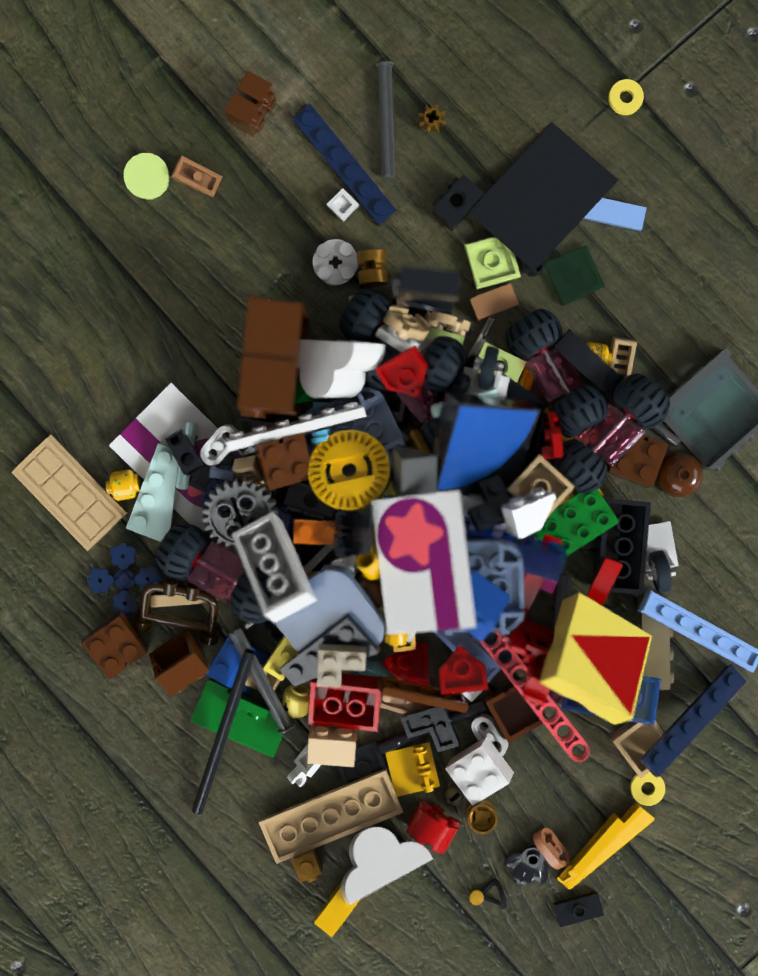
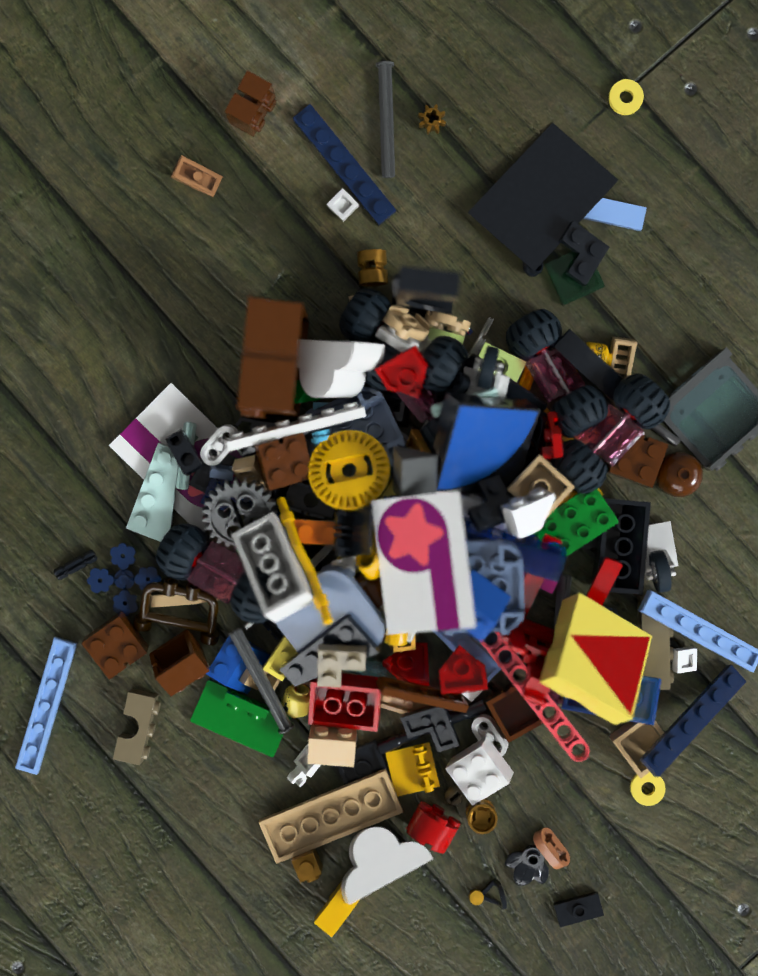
(46, 705): none -> light blue tile
(69, 492): tan piece -> none
(75, 564): none -> black axle
(123, 484): yellow head -> none
(142, 707): none -> dark tan arch
(146, 176): yellowish green tile -> none
(223, 730): black piece -> none
(320, 600): none -> yellow bar
(326, 272): white plate -> none
(467, 192): black brick -> none
(491, 262): yellowish green plate -> none
(493, 302): medium nougat slope -> none
(588, 252): none -> black plate
(605, 843): yellow wedge -> none
(684, 659): none -> white plate

